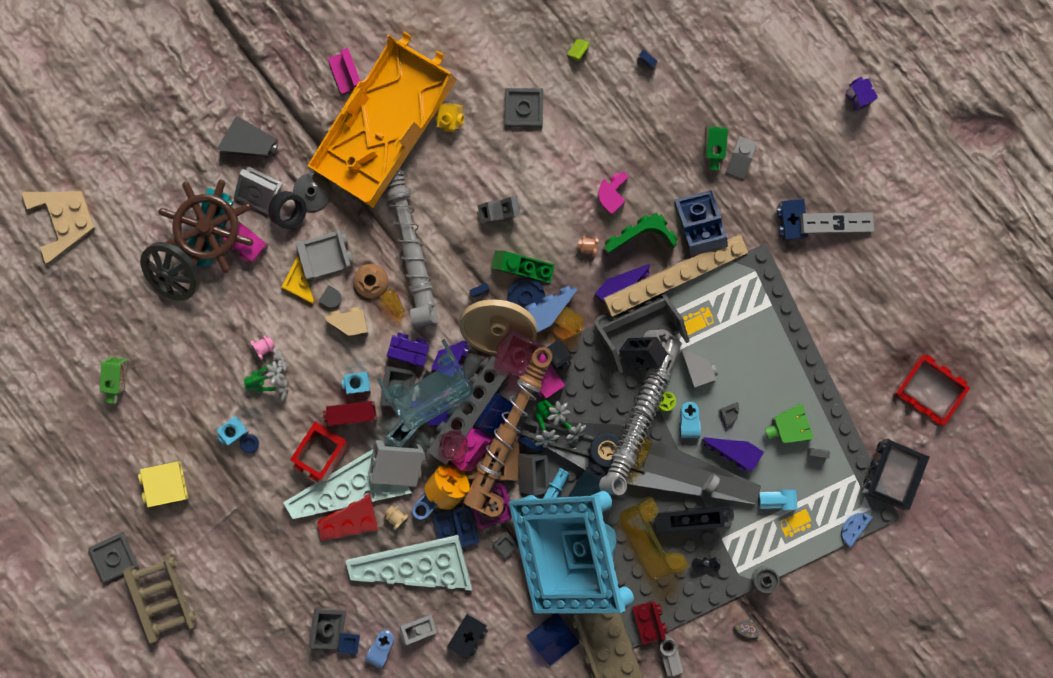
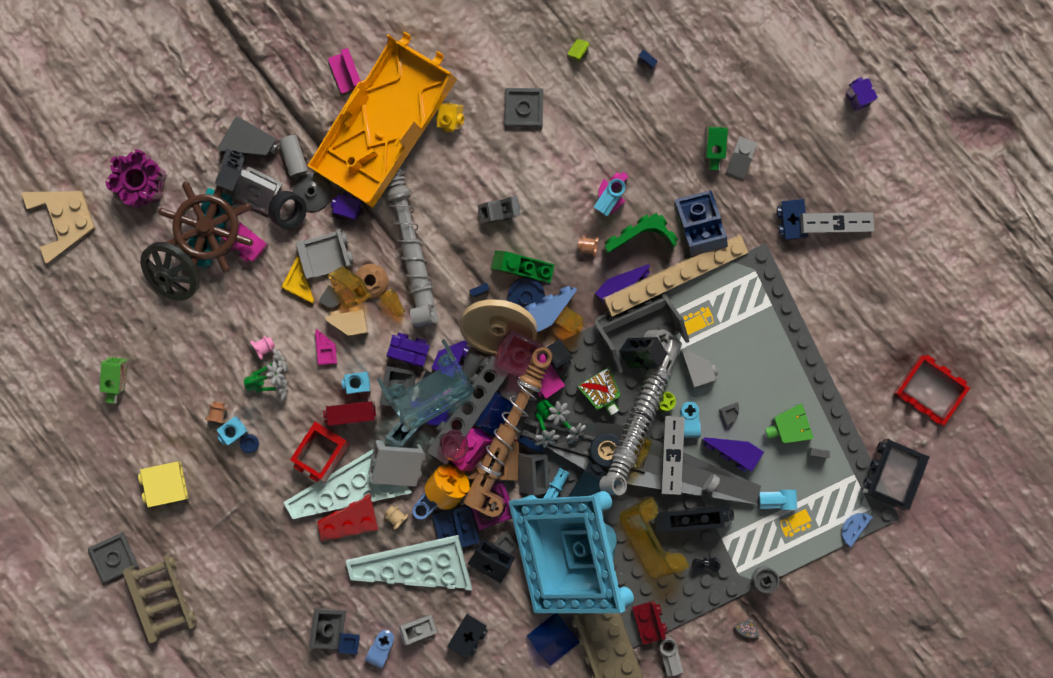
(122, 172): none -> magenta piece
(217, 412): none -> nougat brick
(229, 169): none -> black brick
(293, 155): none -> light grey pin
(325, 349): none -> dark pink tile
(346, 206): none -> dark purple brick
(348, 287): none -> clear yellow slope
(491, 560): none -> black brick
(601, 391): none -> torso
(609, 198): none -> medium azure piece
(672, 455): none -> light grey tile

